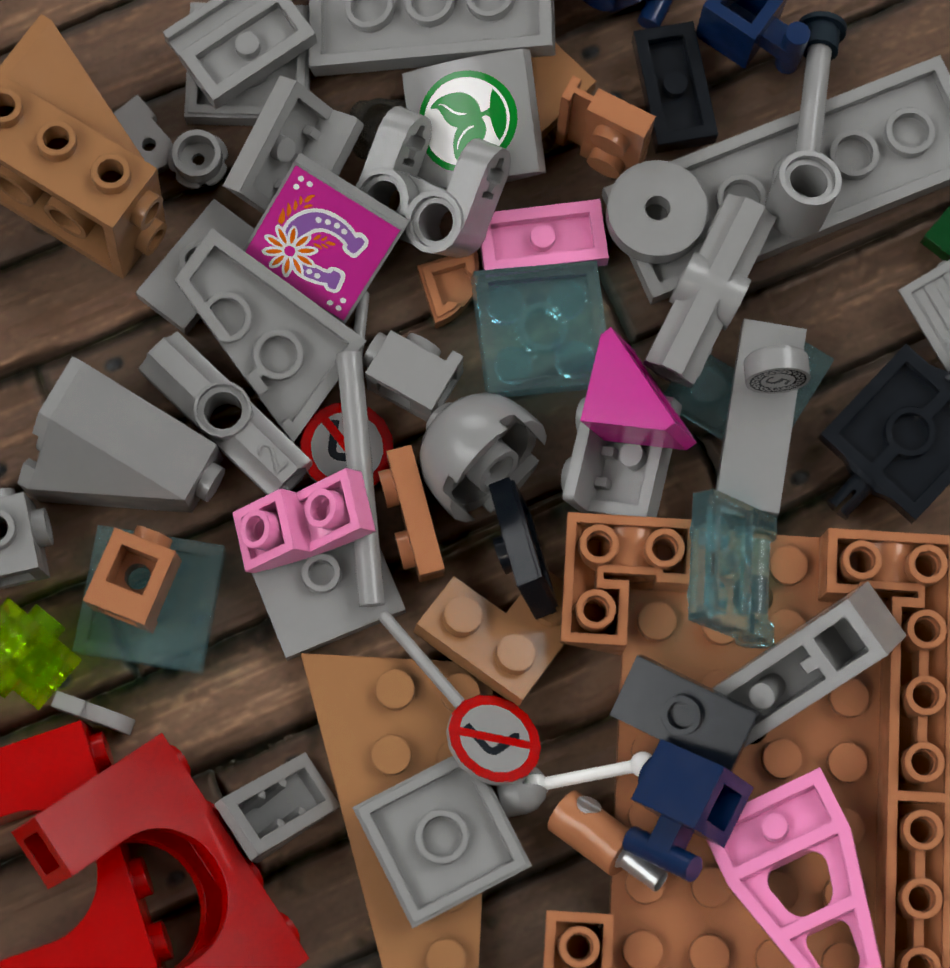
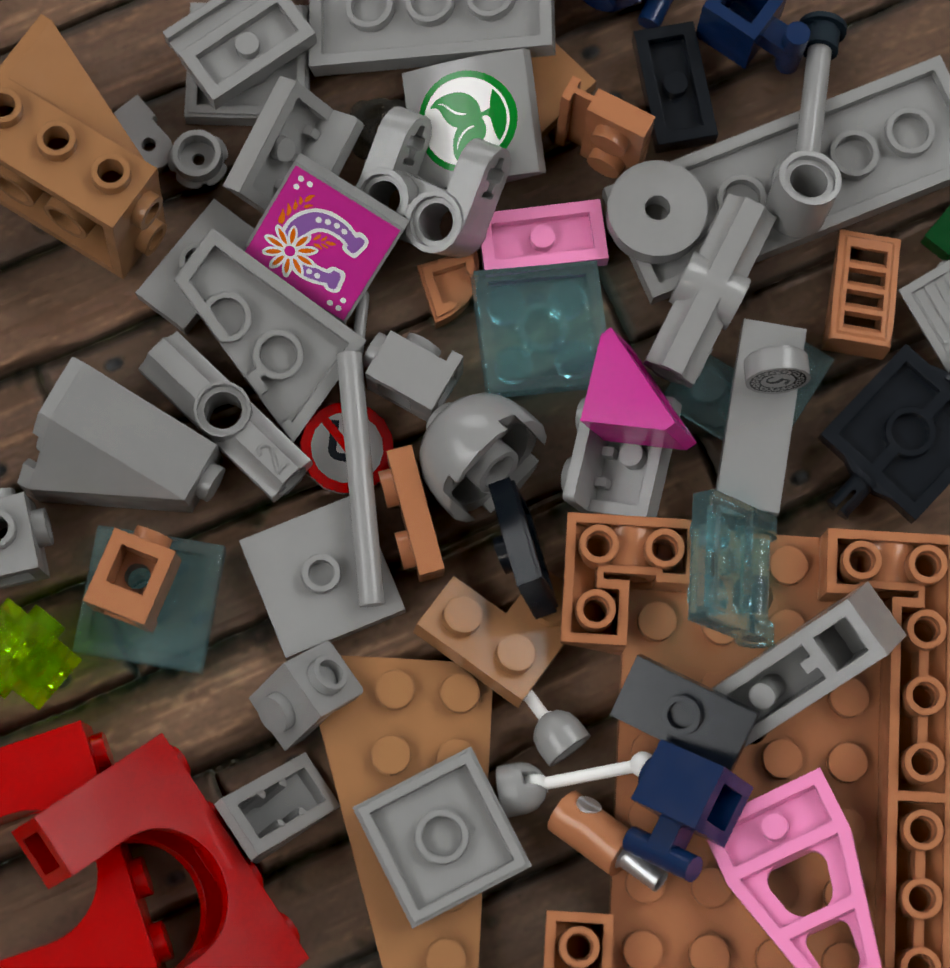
(92, 713): light grey piece -> none
(303, 523): bright pink slope -> none
(305, 693): none -> light grey bracket
(485, 732): piece -> none
(556, 732): none -> light grey hinge
(855, 339): none -> nougat slope

